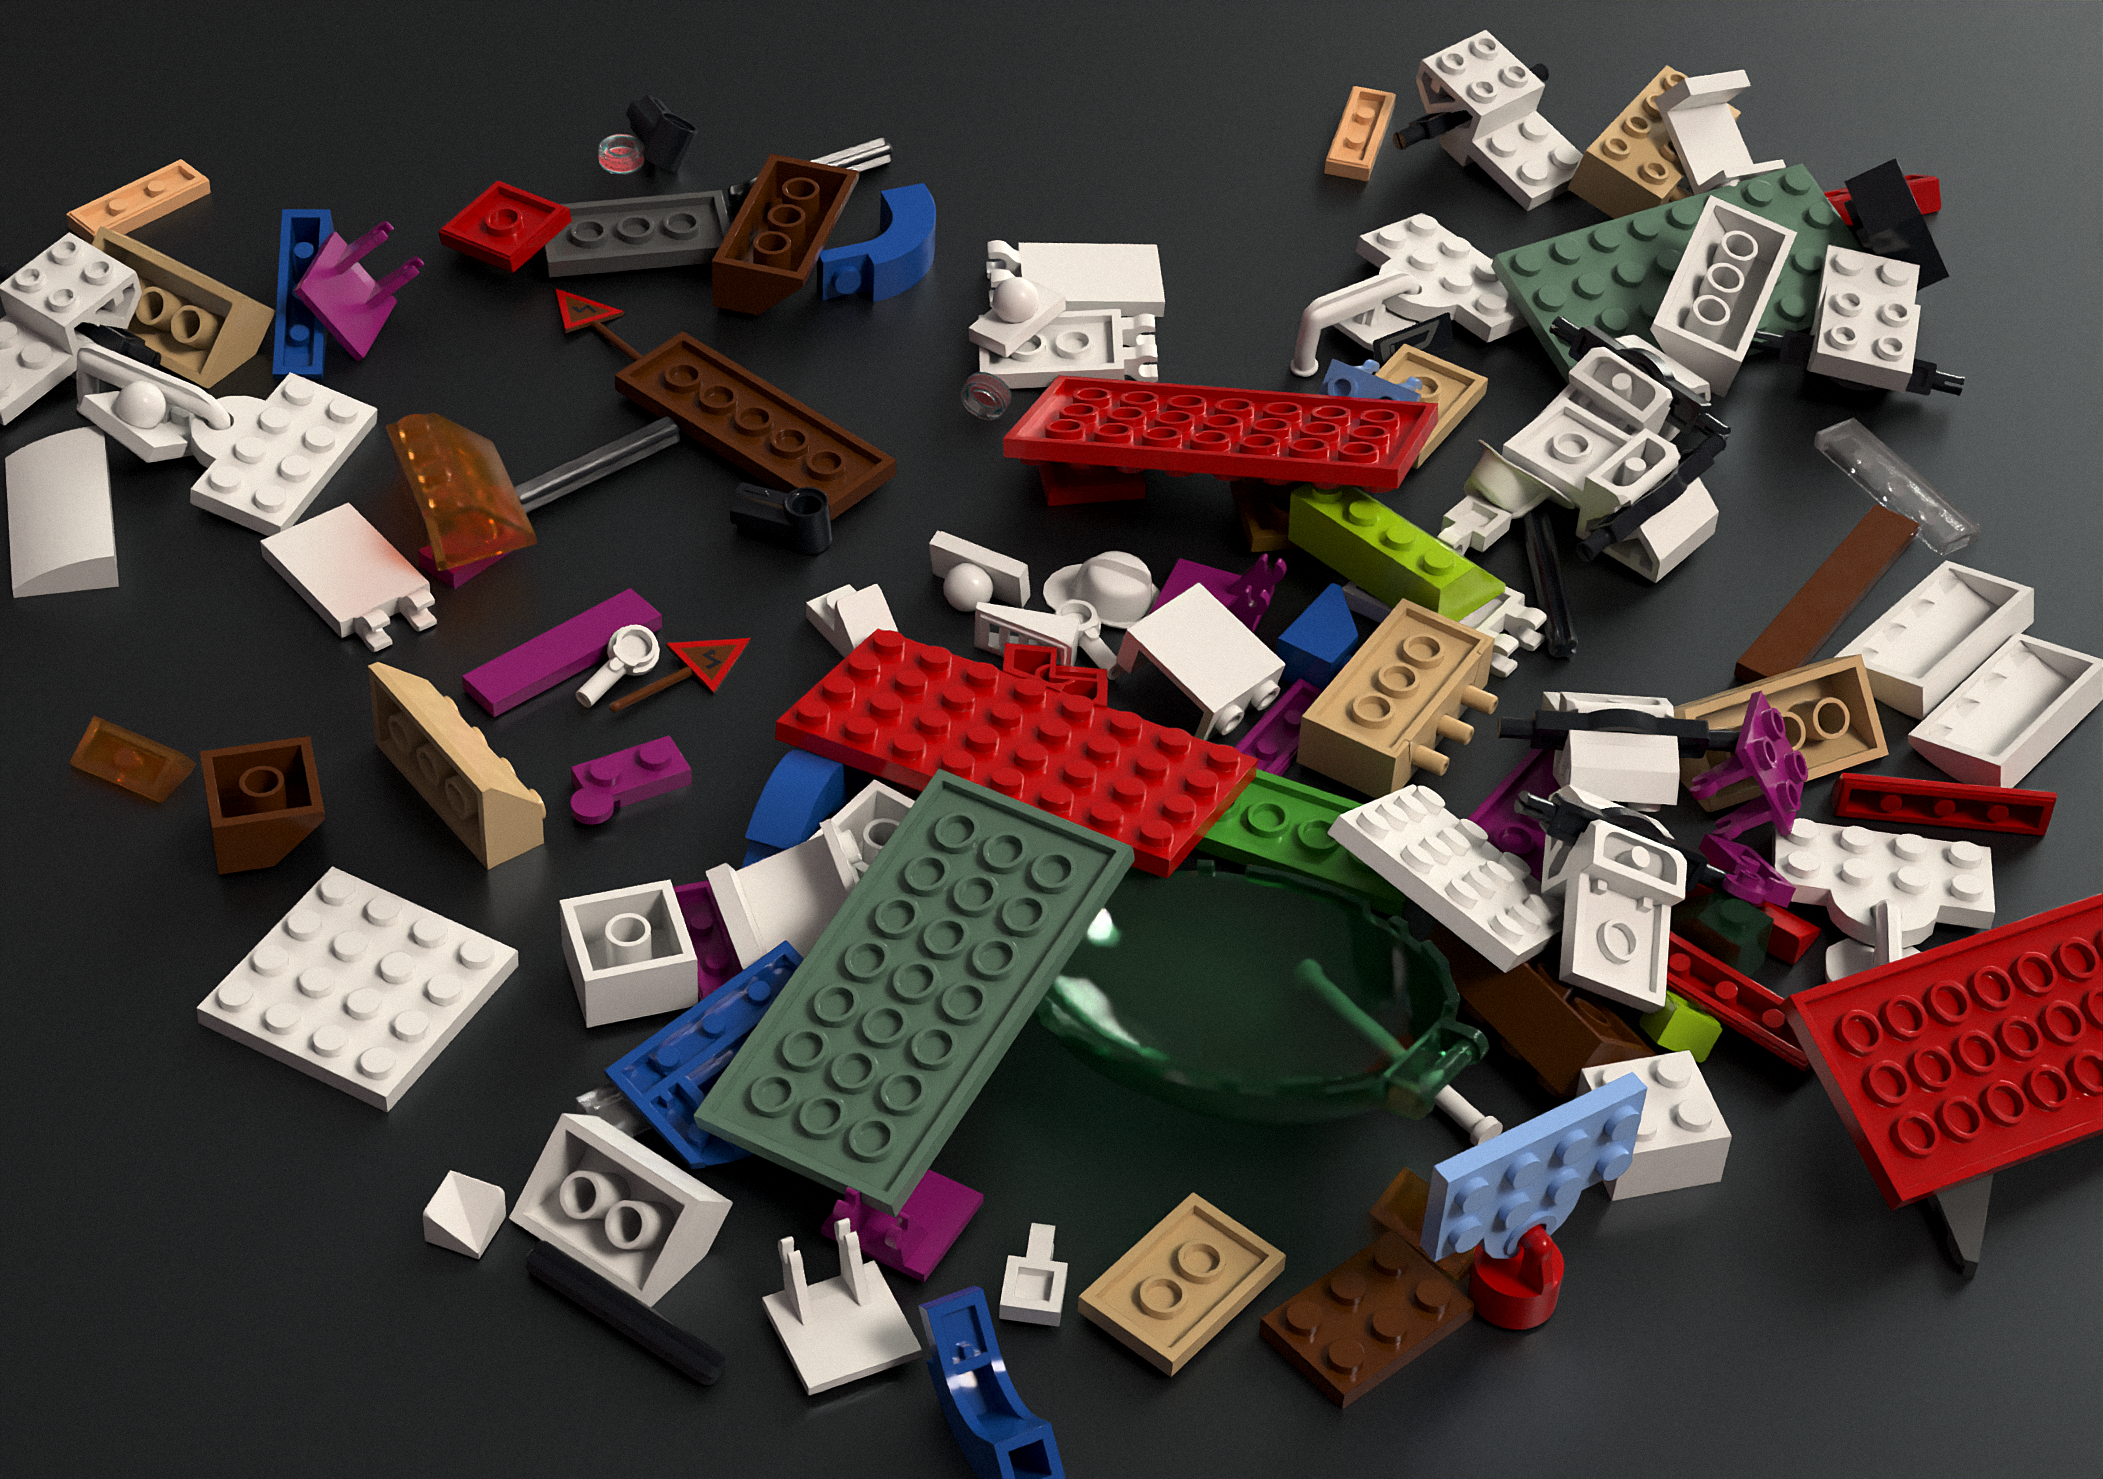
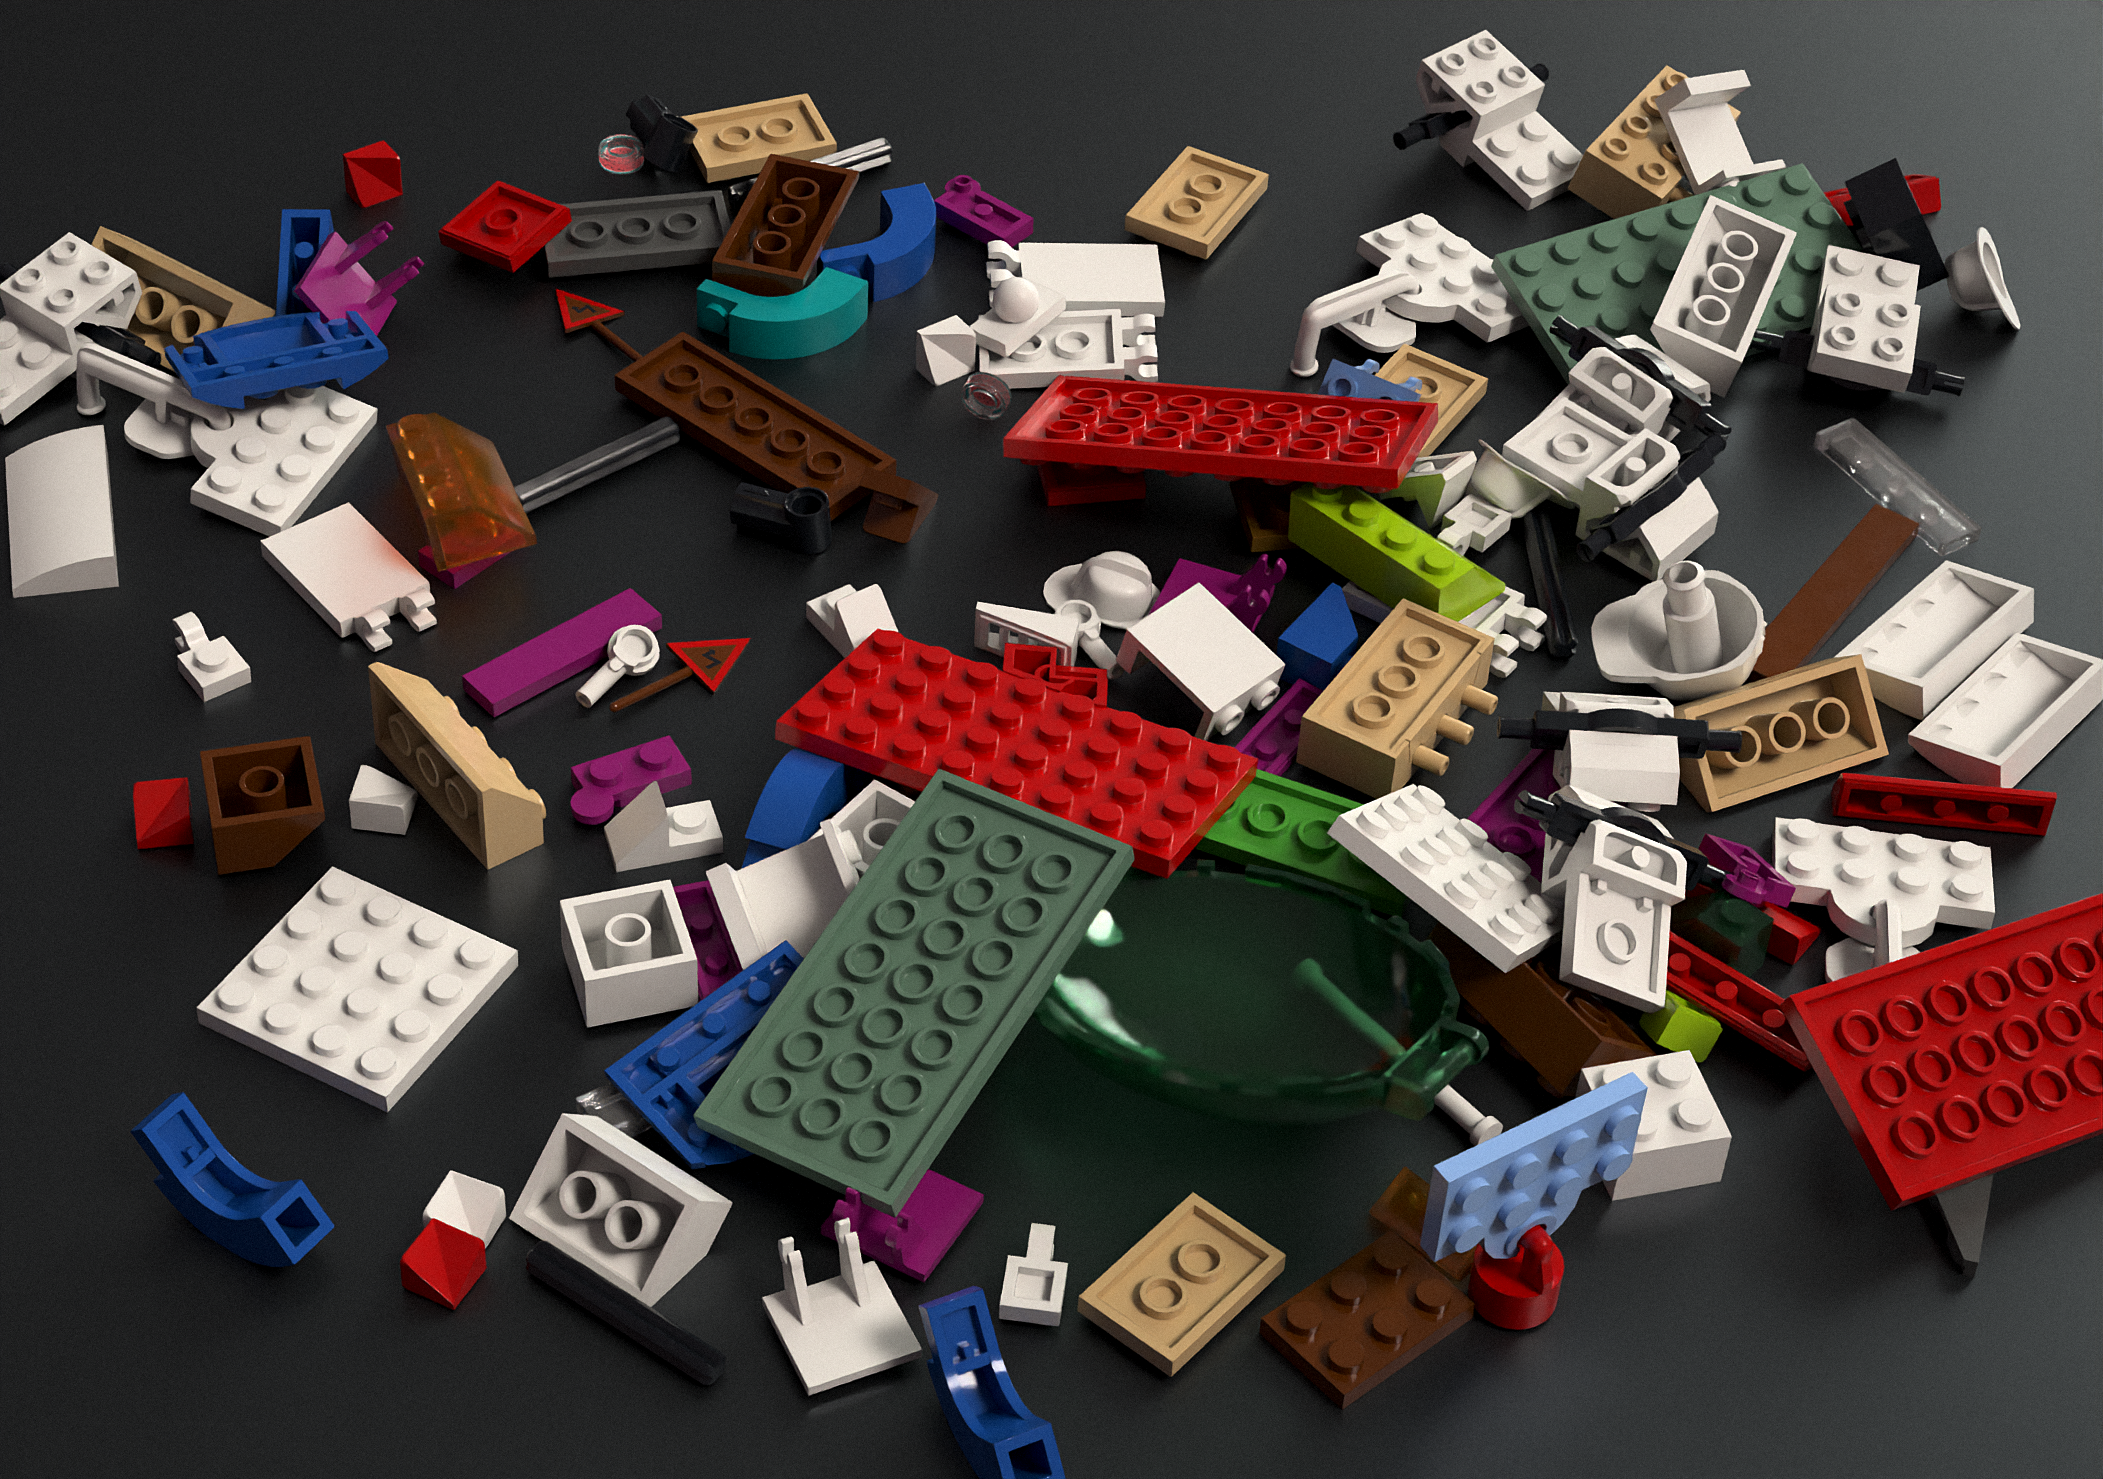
(131, 760): clear orange slope -> none
(135, 420): white tile -> none
(140, 201): light nougat tile -> none
(163, 813): none -> red slope
(208, 665): none -> white plate
(222, 1198): none -> blue arch
(275, 355): none -> blue slope
(372, 174): none -> red slope
(380, 802): none -> white slope
(443, 1263): none -> red slope
(655, 835): none -> white slope
(741, 137): none -> tan plate
(789, 324): none -> teal arch
(896, 505): none -> reddish brown slope
(945, 350): none -> white slope
(977, 573): white tile -> none
(980, 213): none -> magenta hinge
(1196, 202): none -> tan plate
(1360, 133): light nougat tile -> none
(1428, 336): black sticker -> none
(1436, 483): none -> white slope
(1682, 634): none -> white piece
(1768, 757): magenta plate -> none
(1978, 278): none -> white piece

